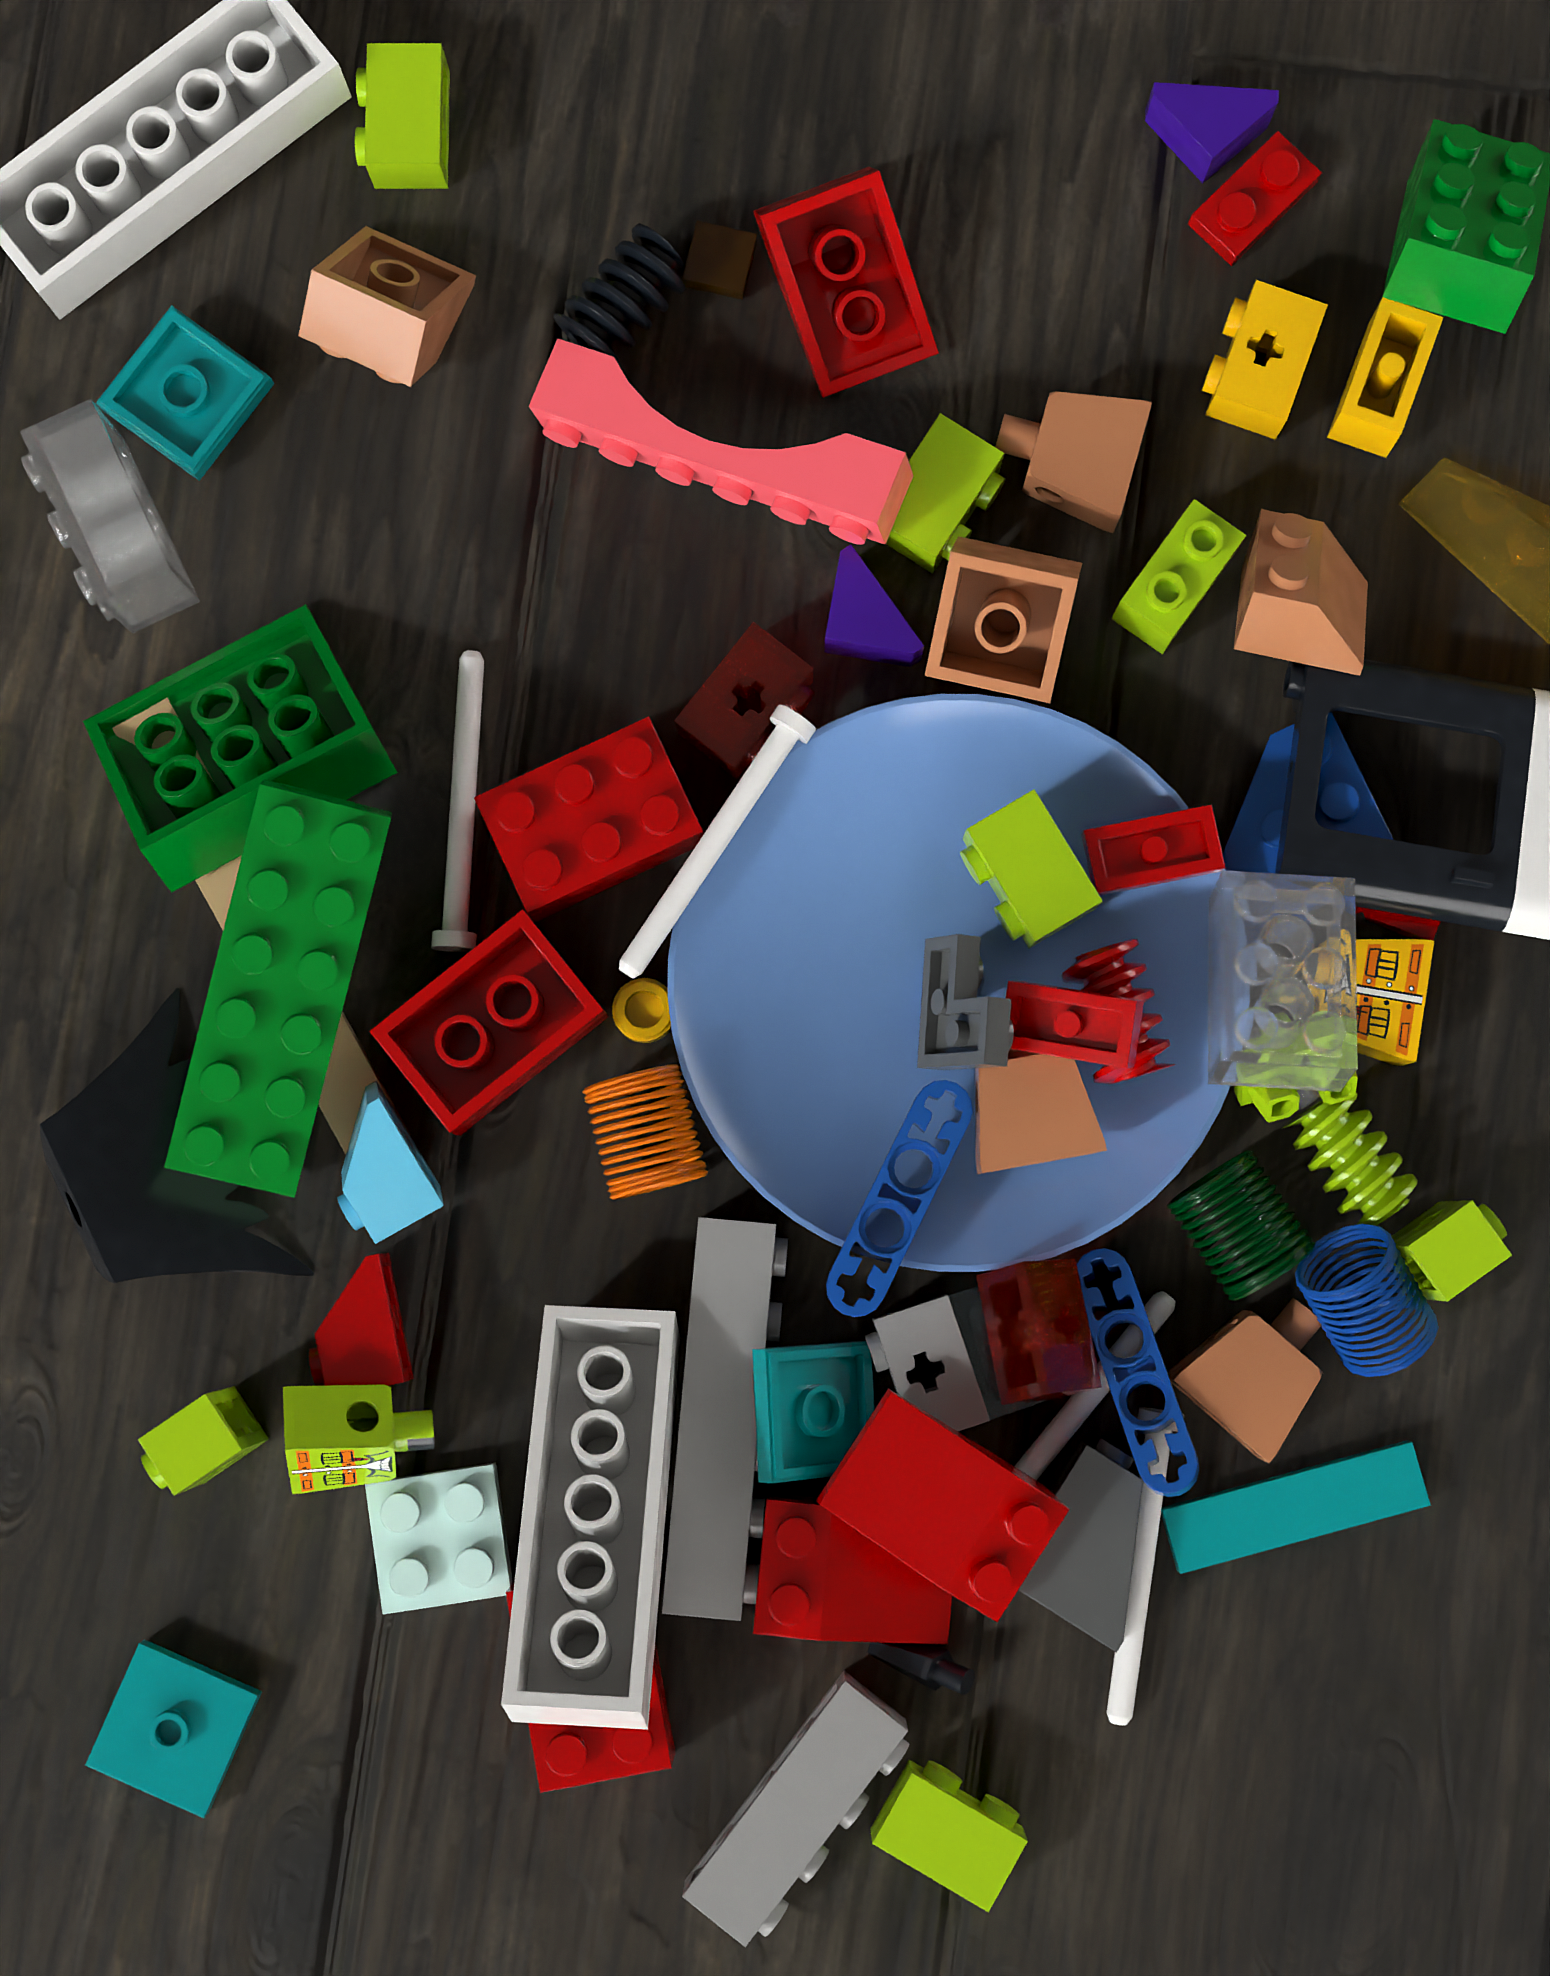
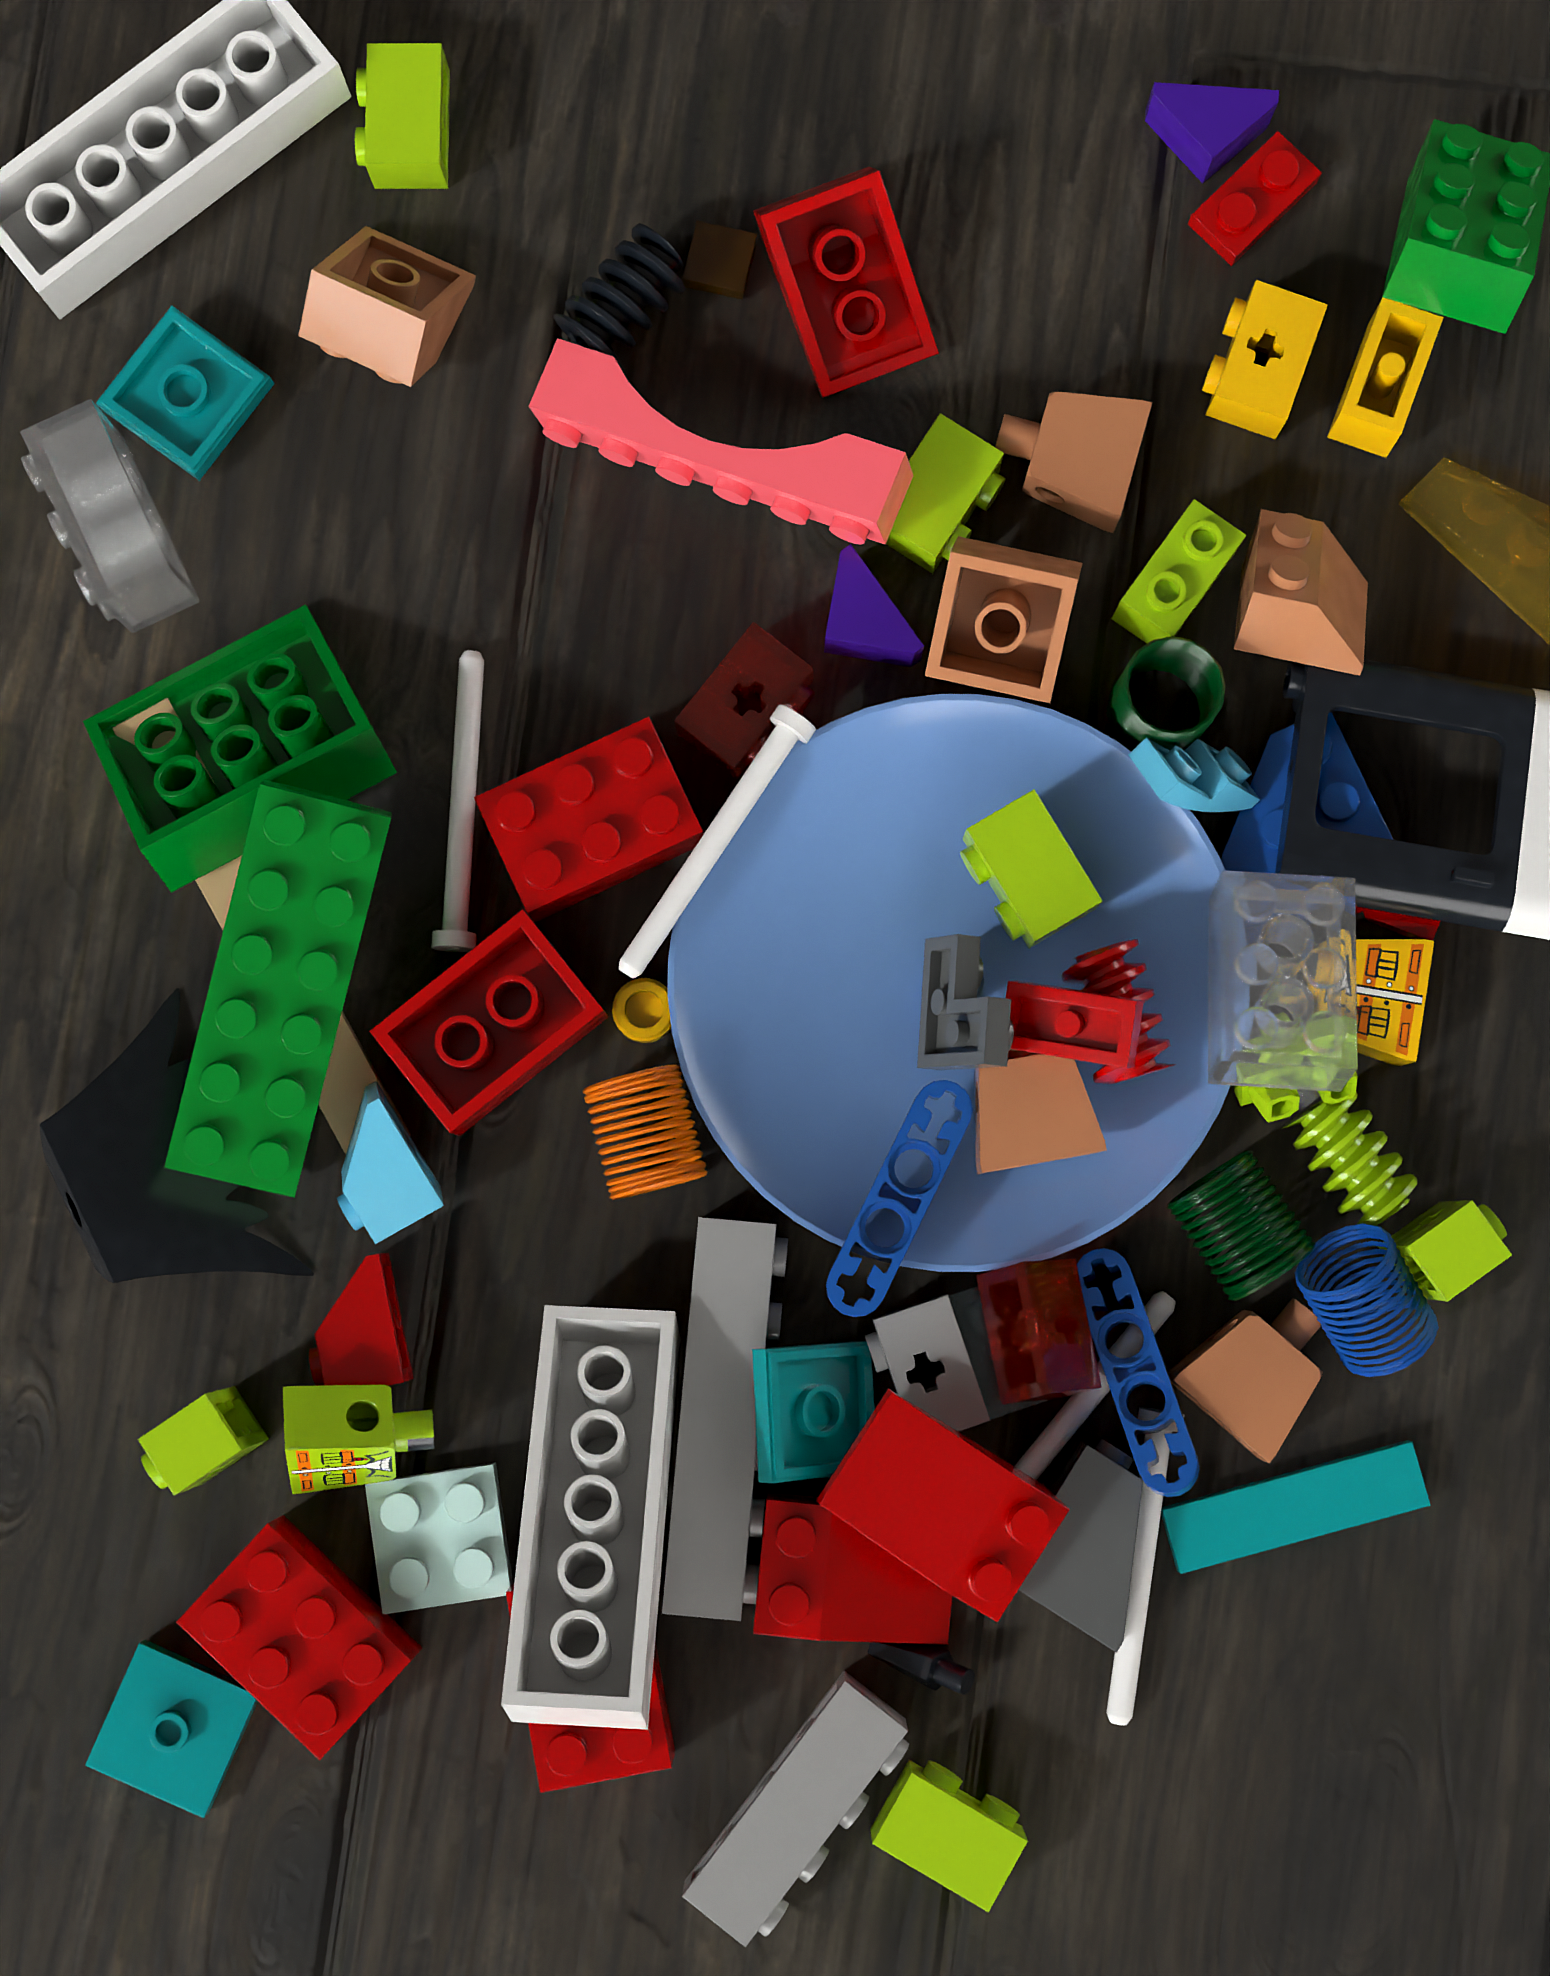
(299, 1635): none -> red brick
(1153, 850): red plate -> none
(1188, 662): none -> dark green piece
(1196, 777): none -> medium azure slope

